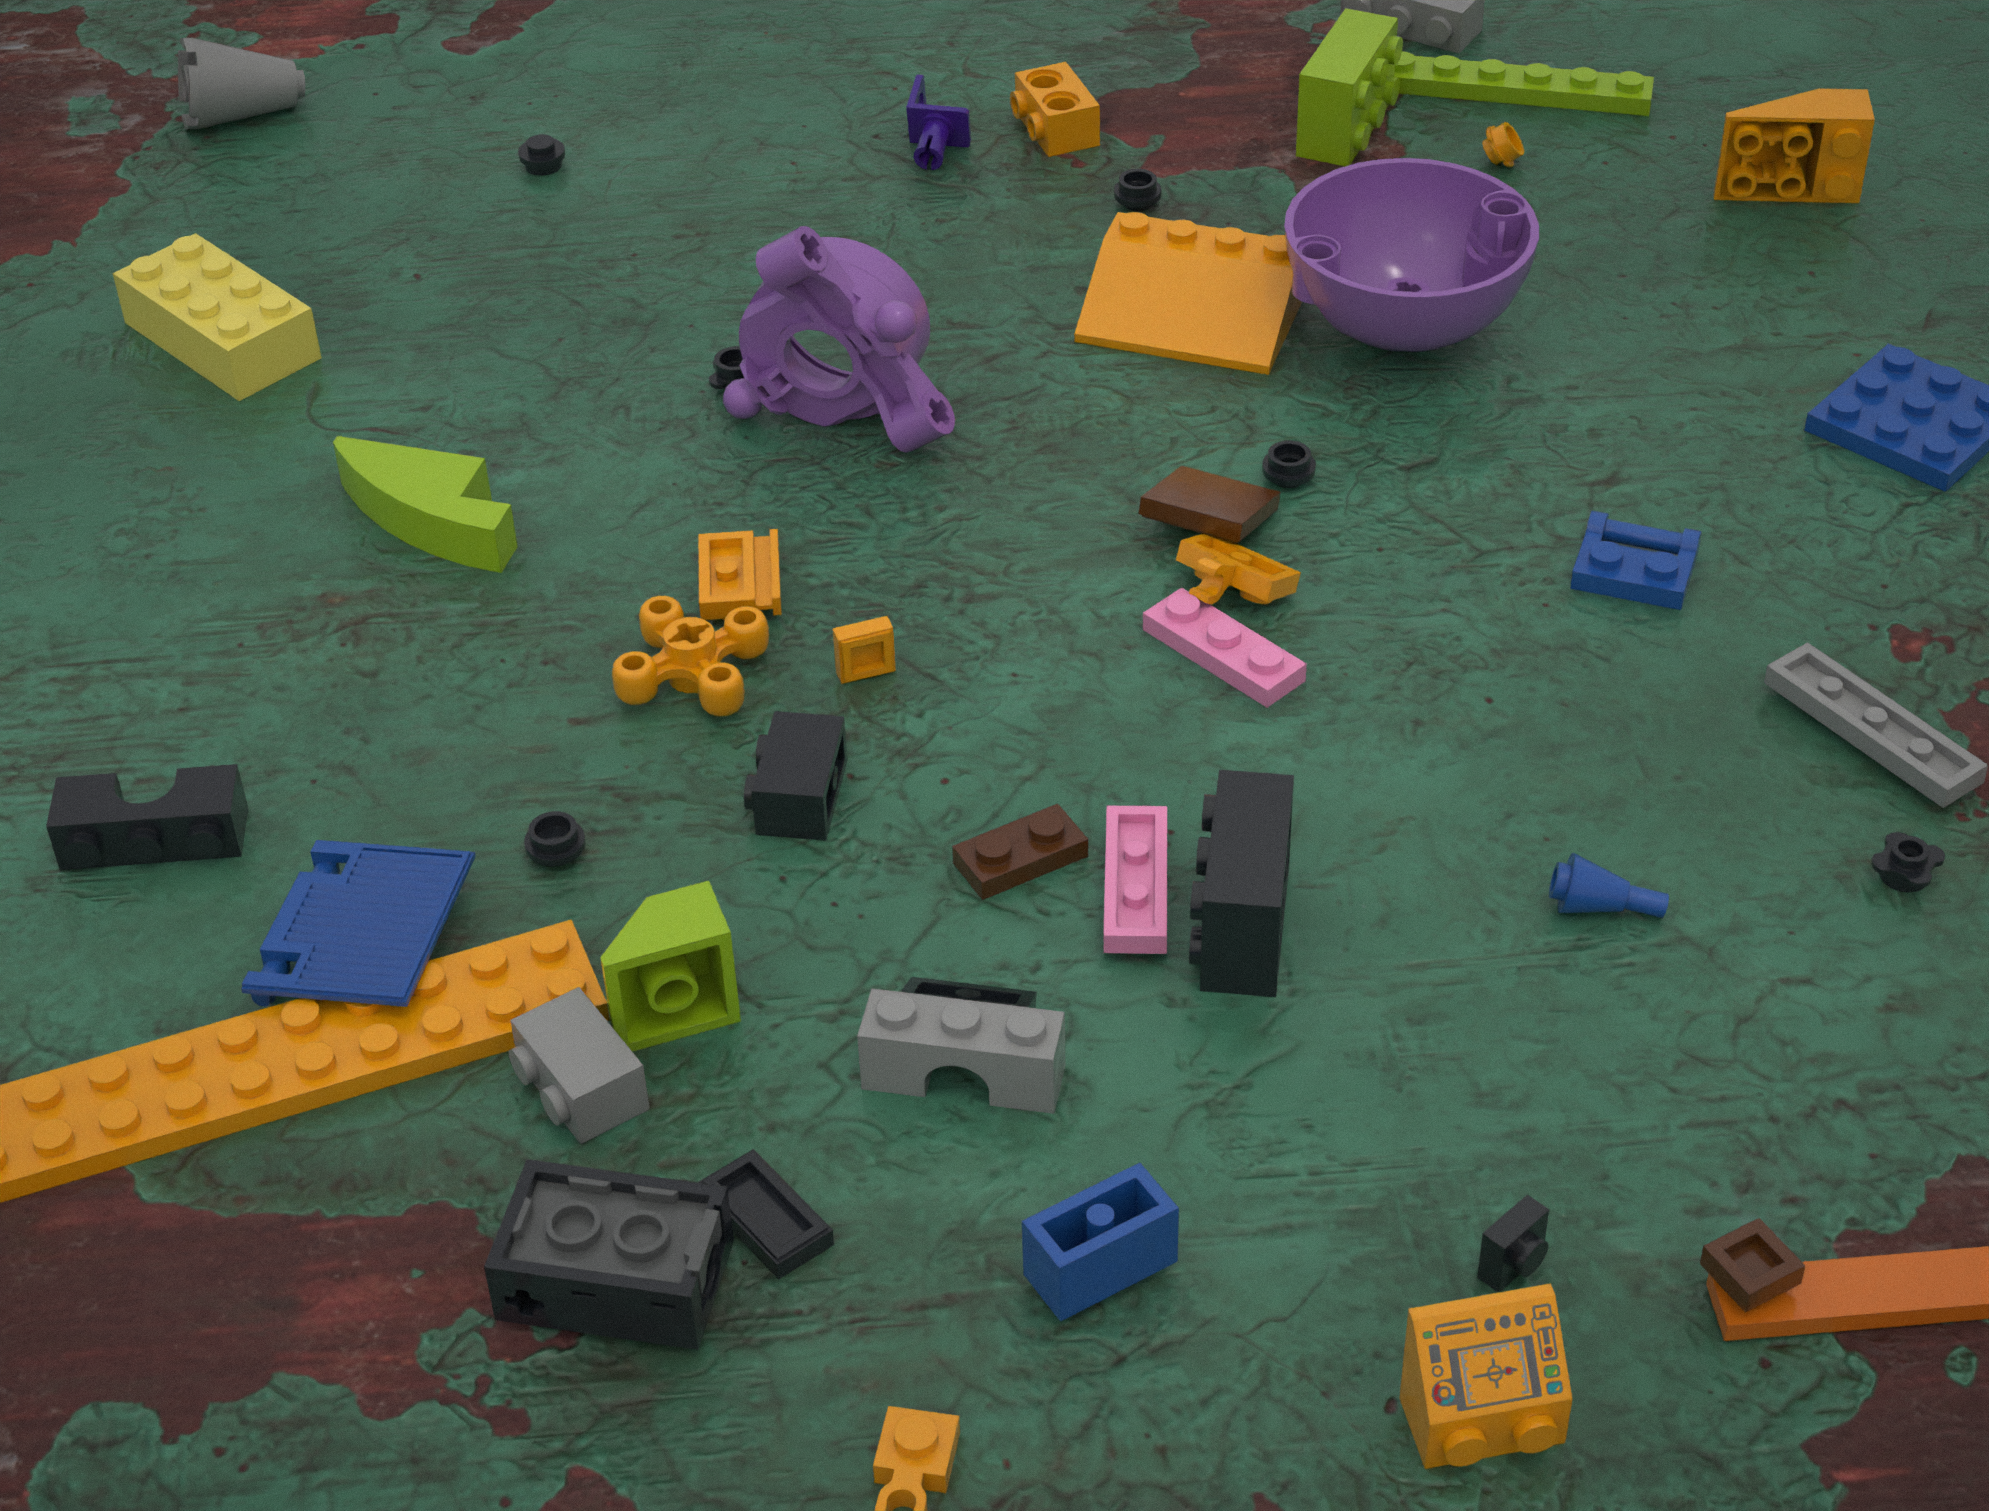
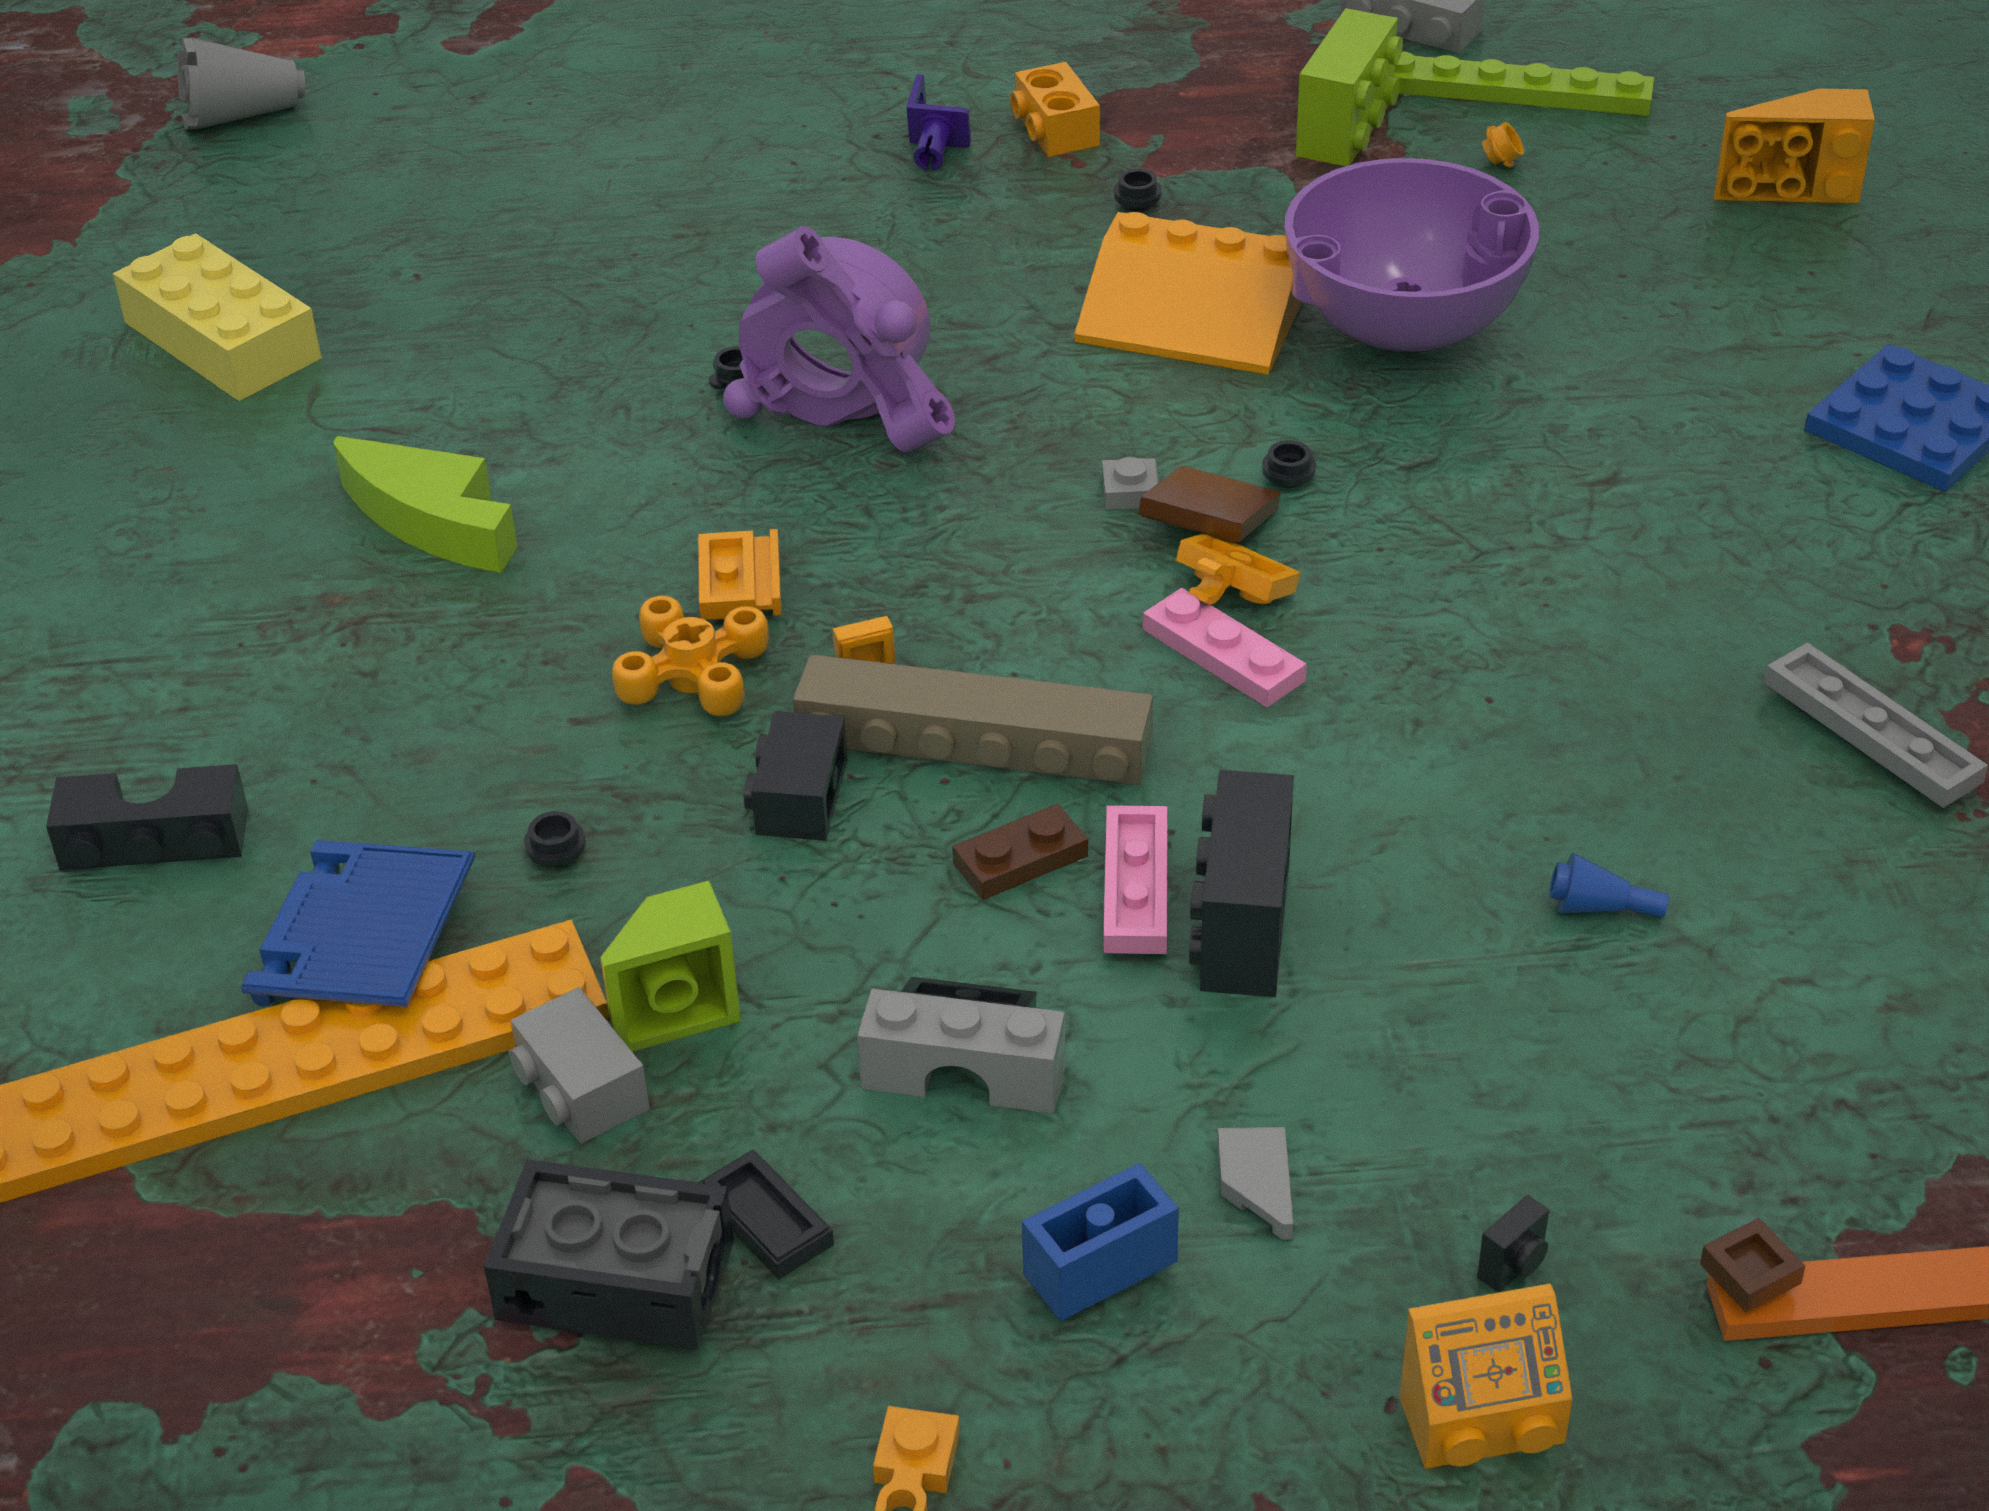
(542, 155): black plate -> none
(982, 718): none -> dark tan brick
(1127, 481): none -> light grey plate
(1257, 1174): none -> light grey tile
(1634, 572): blue plate -> none
(1907, 862): black plate -> none

